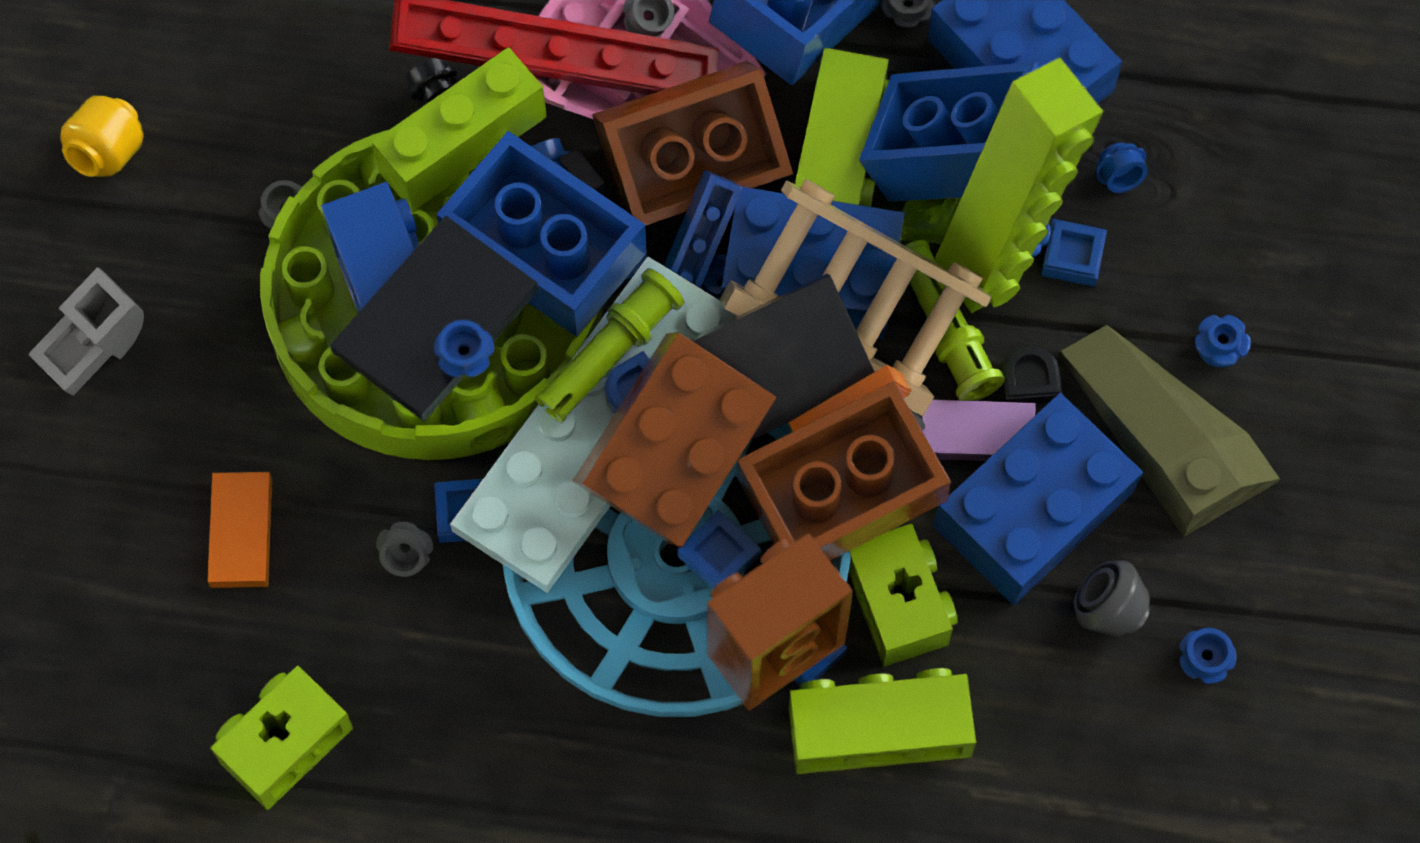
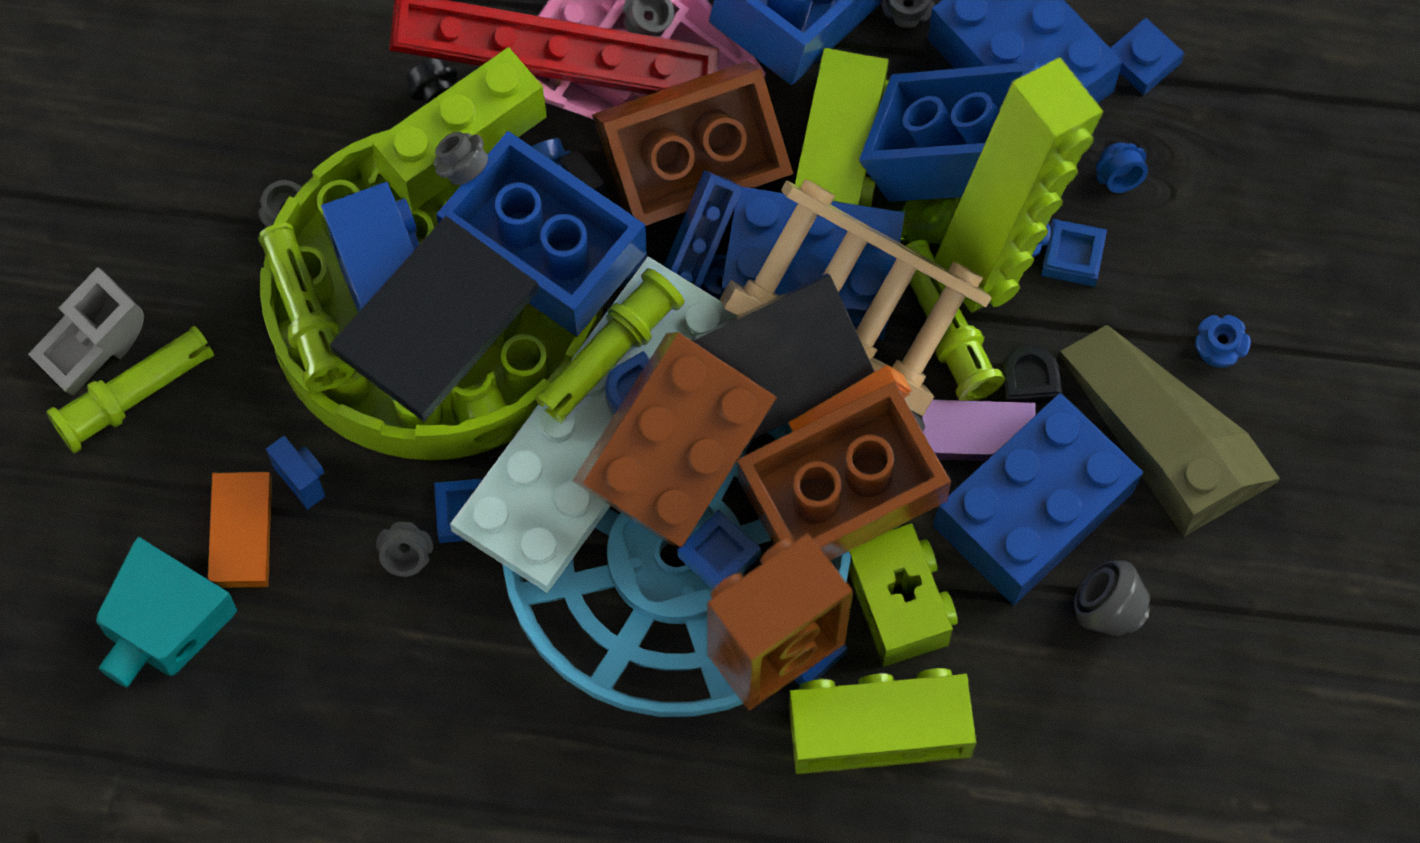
(101, 136): yellow head -> none
(108, 401): none -> lime pin
(158, 614): none -> teal torso
(265, 763): lime brick -> none
(298, 470): none -> blue plate
(310, 326): none -> lime pin
(460, 157): none -> dark grey plate
(461, 334): blue plate -> none
(1146, 56): none -> blue plate
(1216, 643): blue plate -> none

